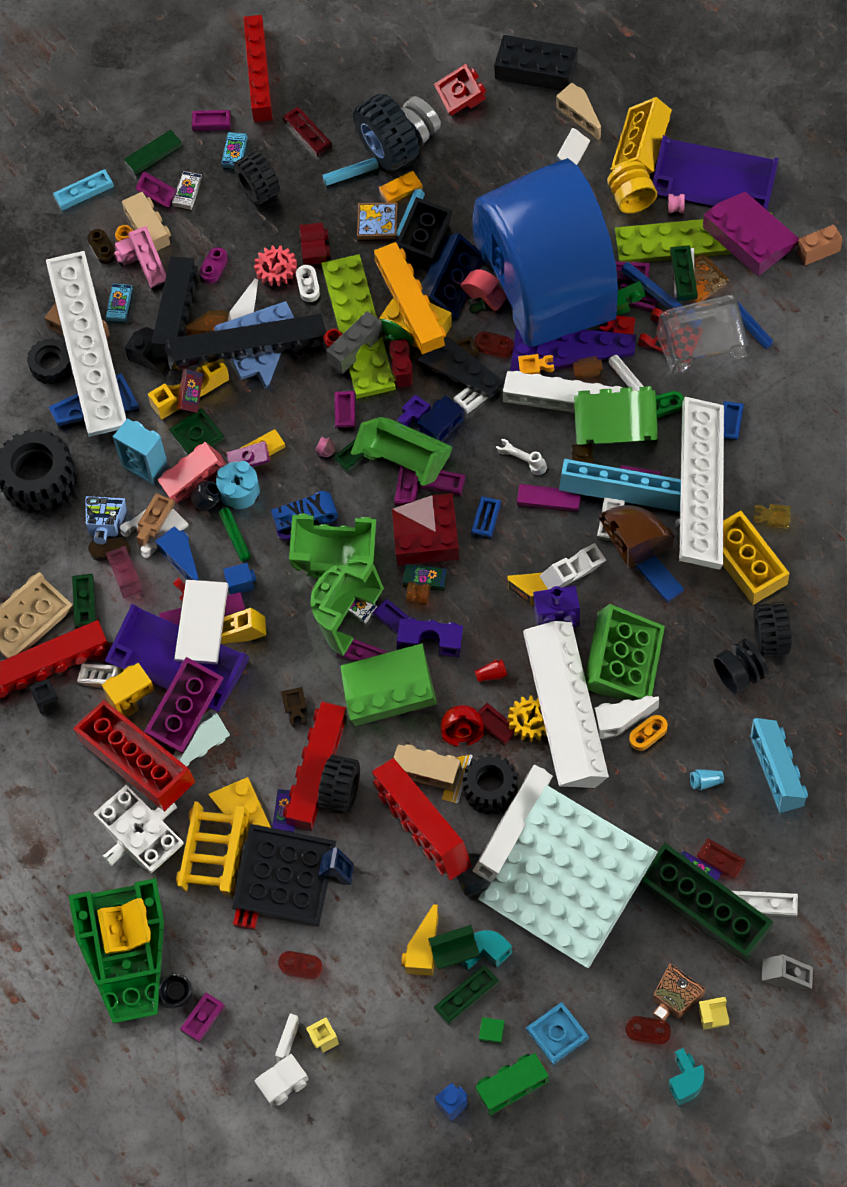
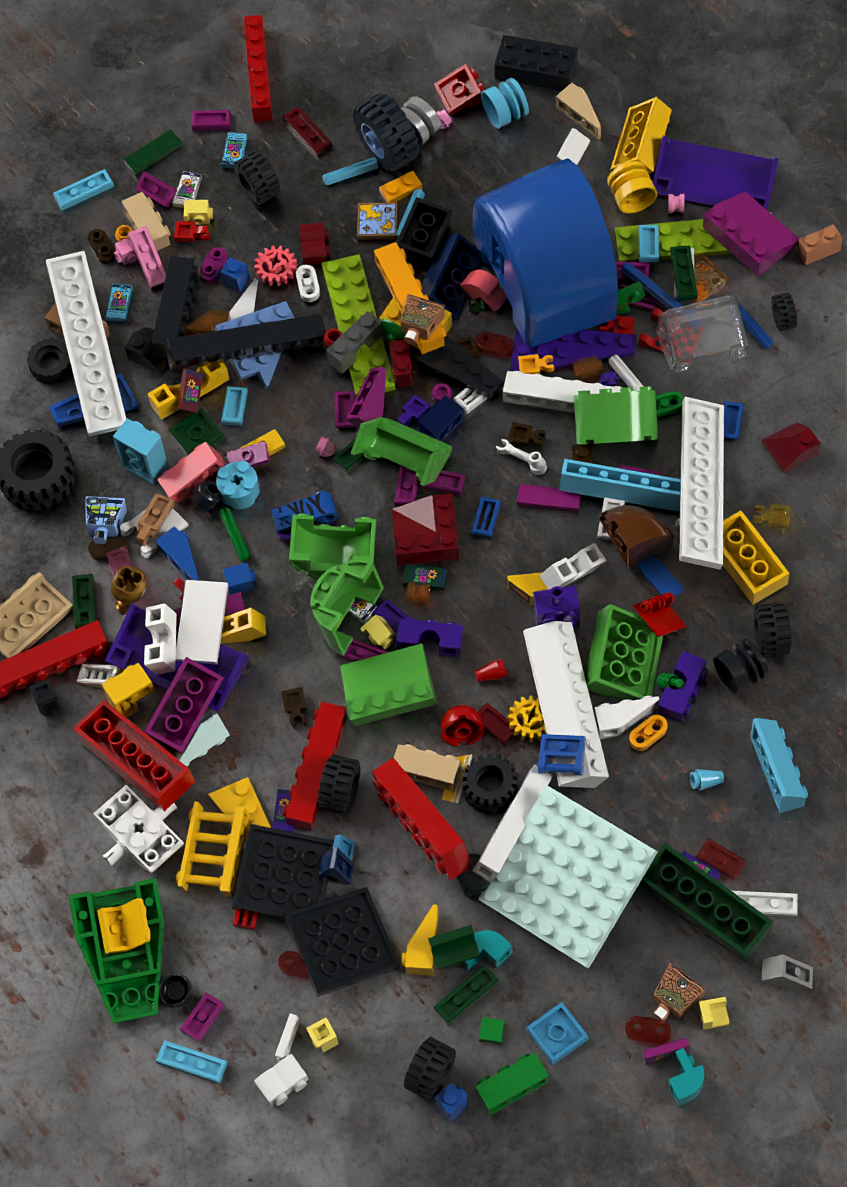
(128, 587): none -> pearl gold piece
(161, 655): none -> white arch
(187, 231): none -> red plate
(191, 1062): none -> medium azure tile
(198, 211): none -> light yellow brick
(234, 274): none -> blue brick
(234, 406): none -> medium azure tile
(342, 941): none -> black plate
(345, 845): none -> dark azure tile
(370, 399): none -> magenta slope
(379, 631): none -> light yellow brick
(420, 318): none -> torso
(429, 1068): none -> black tyre
(440, 391): none -> magenta tile
(444, 118): none -> bright pink plate
(504, 103): none -> medium azure wheel
(522, 434): none -> dark brown plate
(565, 748): none -> blue plate
(609, 379): none -> dark purple plate
(648, 243): none -> medium azure tile
(659, 614): none -> red hinge
(664, 1051): none -> magenta tile
(668, 680): none -> green cylinder
(676, 703): none -> dark purple arch
(784, 311): none -> black tyre
(792, 446): none -> dark red slope

